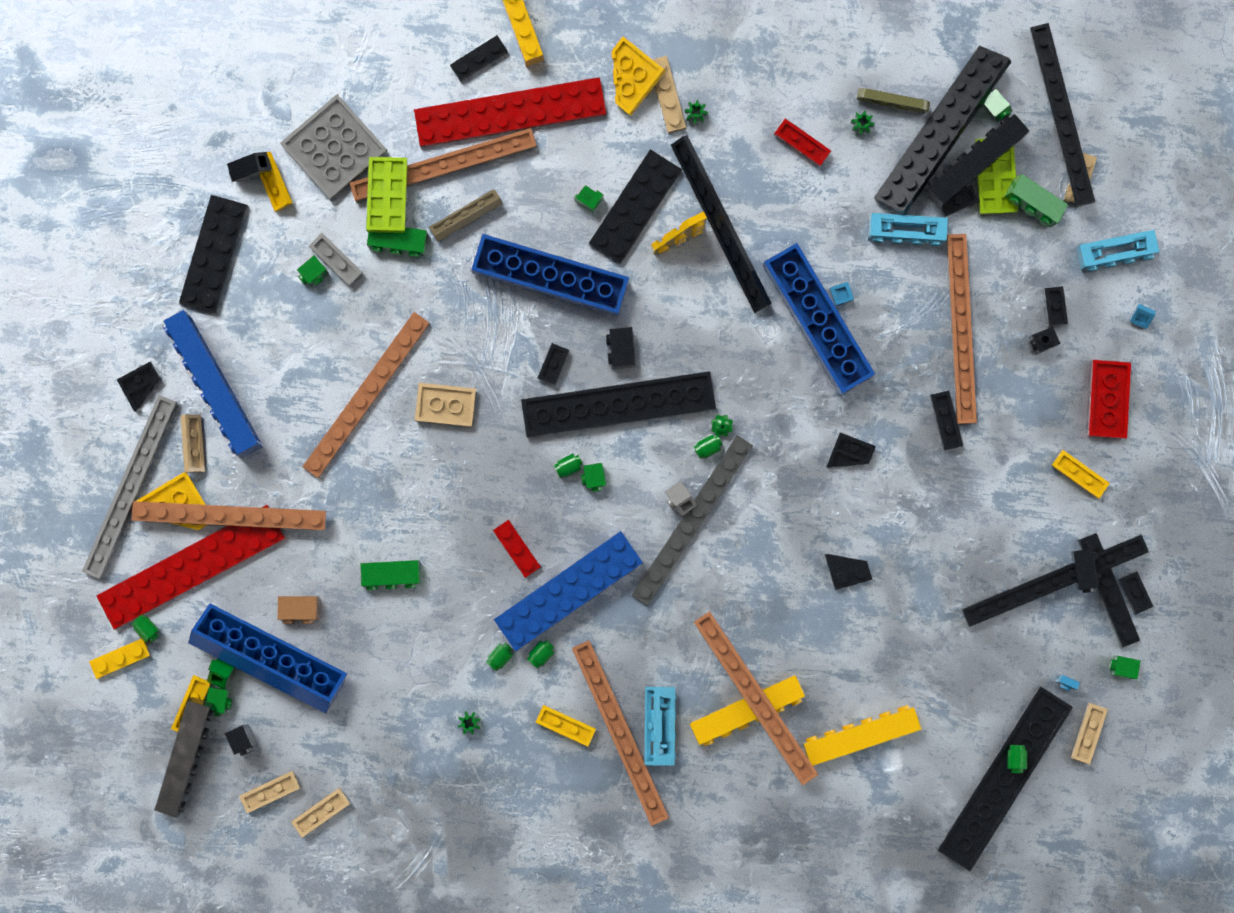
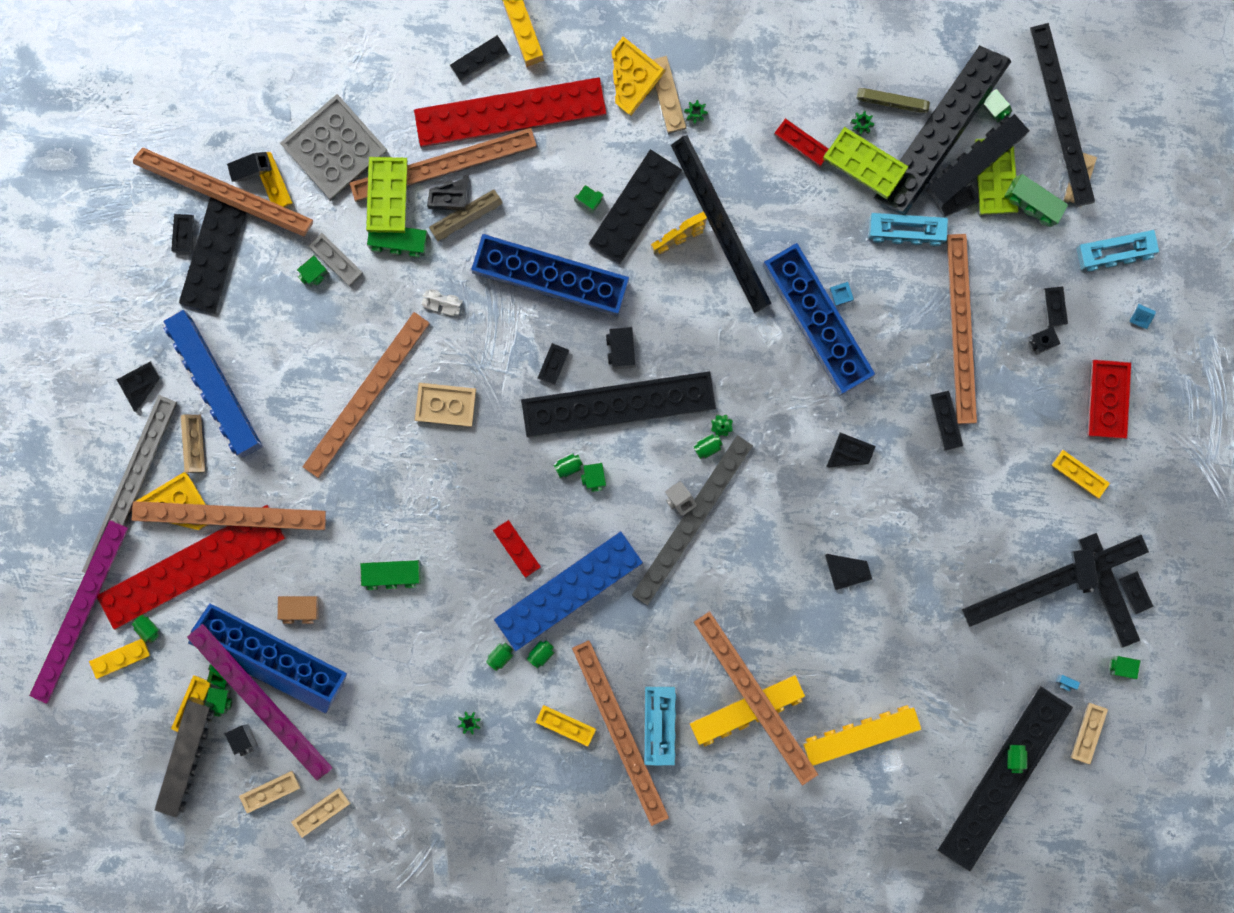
(79, 611): none -> magenta plate
(182, 233): none -> black plate
(223, 191): none -> nougat plate
(259, 702): none -> magenta plate
(435, 299): none -> white hinge
(449, 195): none -> black wing
(865, 162): none -> lime plate

